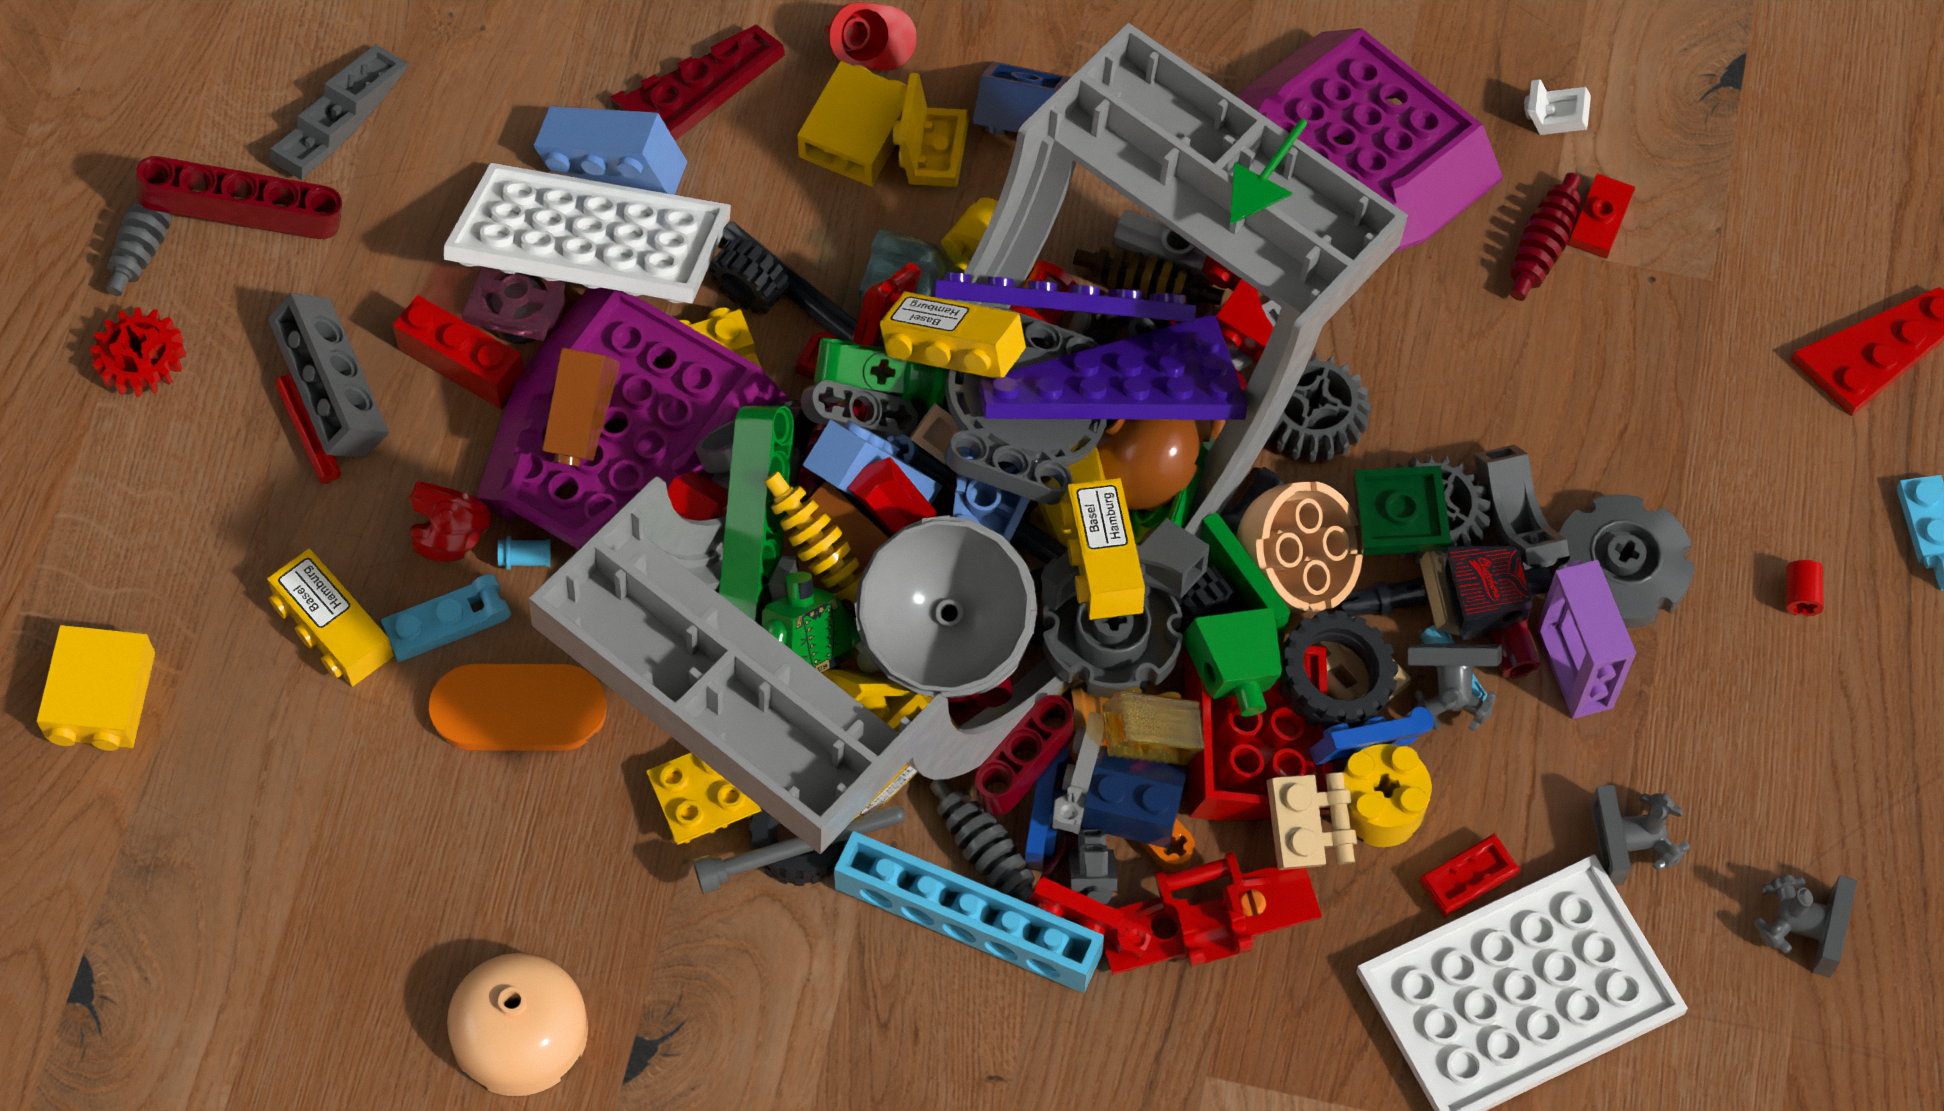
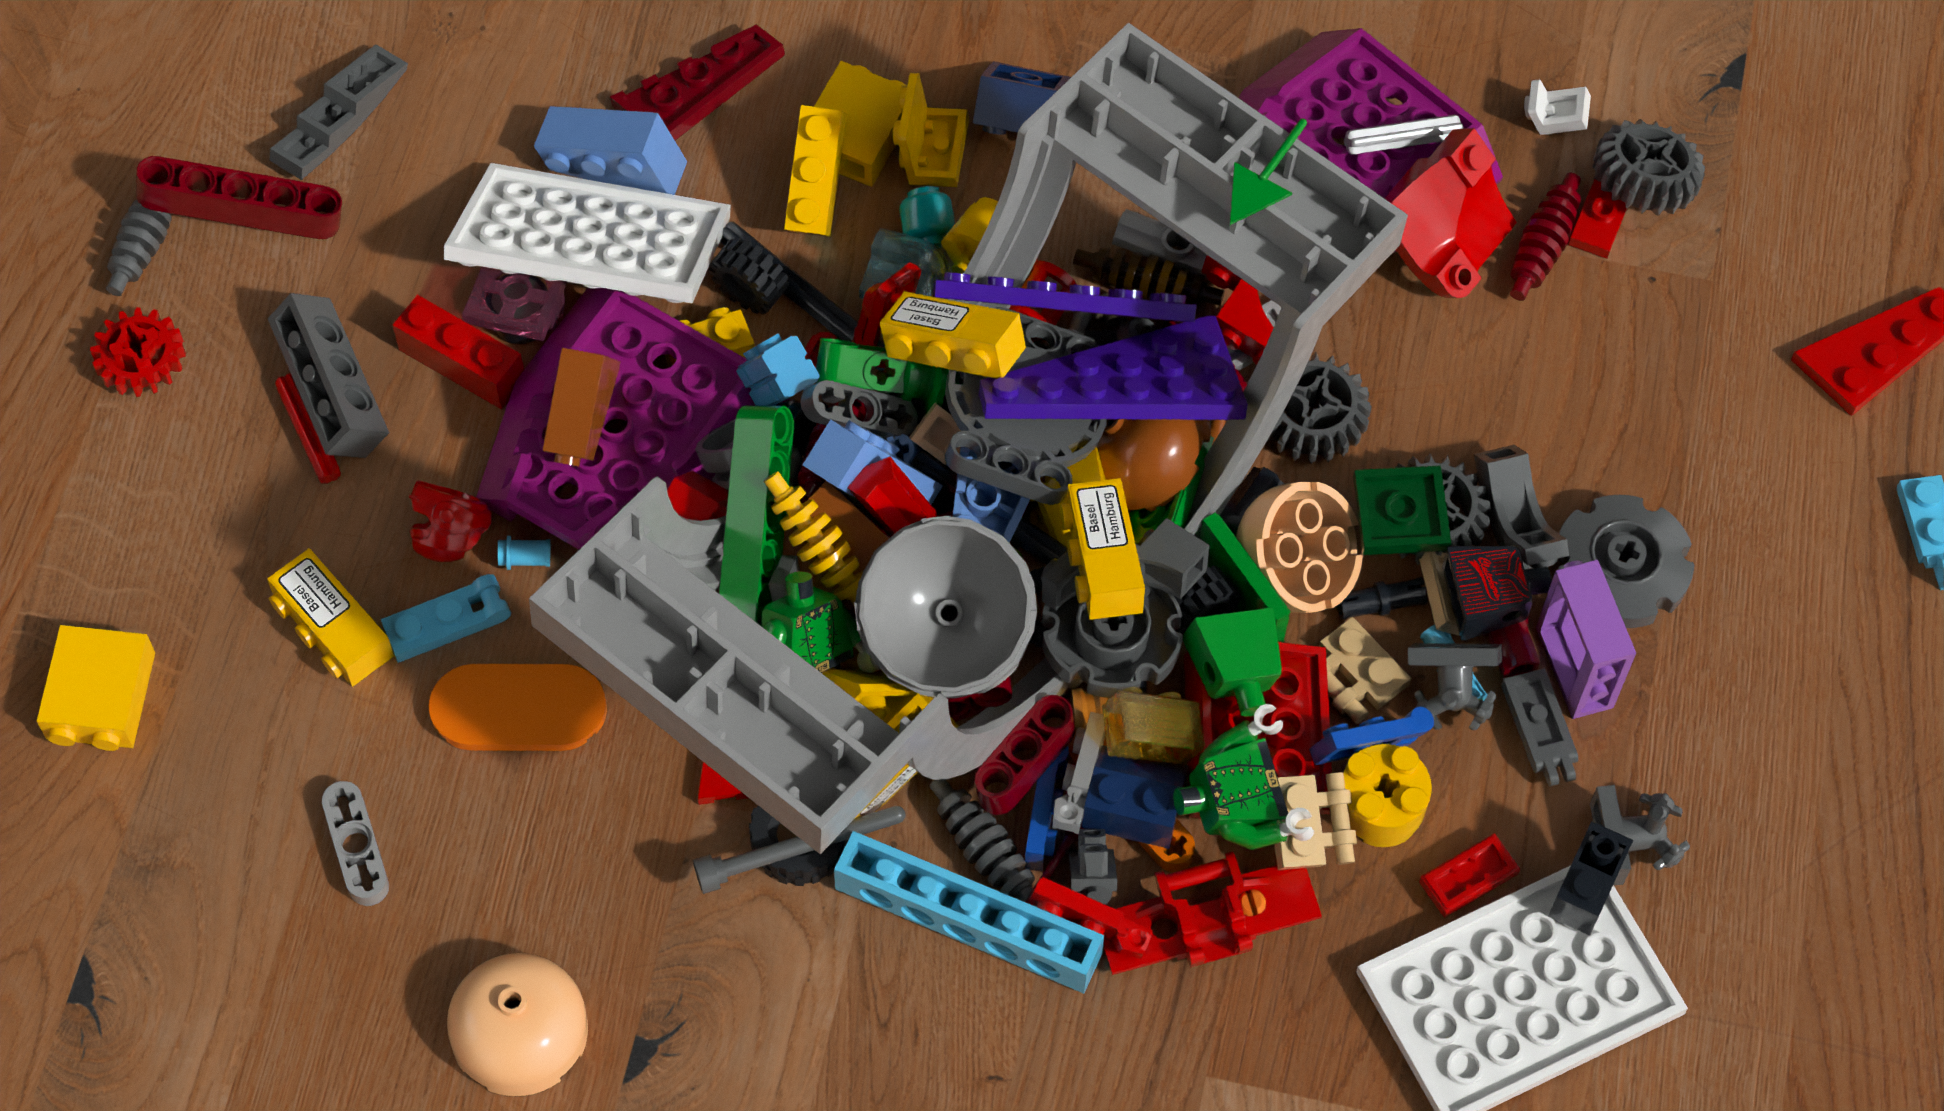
(335, 819): none -> light grey beam
(697, 798): yellow hinge -> none
(776, 370): none -> dark azure brick
(815, 171): none -> yellow brick
(872, 36): red piece -> none
(927, 214): none -> teal head
(1240, 790): none -> green torso
(1364, 642): black tyre -> none
(1400, 134): none -> axle
(1452, 214): none -> red slope
(1541, 725): none -> dark grey hinge
(1590, 878): none -> black slope
(1648, 167): none -> dark grey gear
(1804, 587): red piece -> none
(1810, 919): dark grey piece -> none

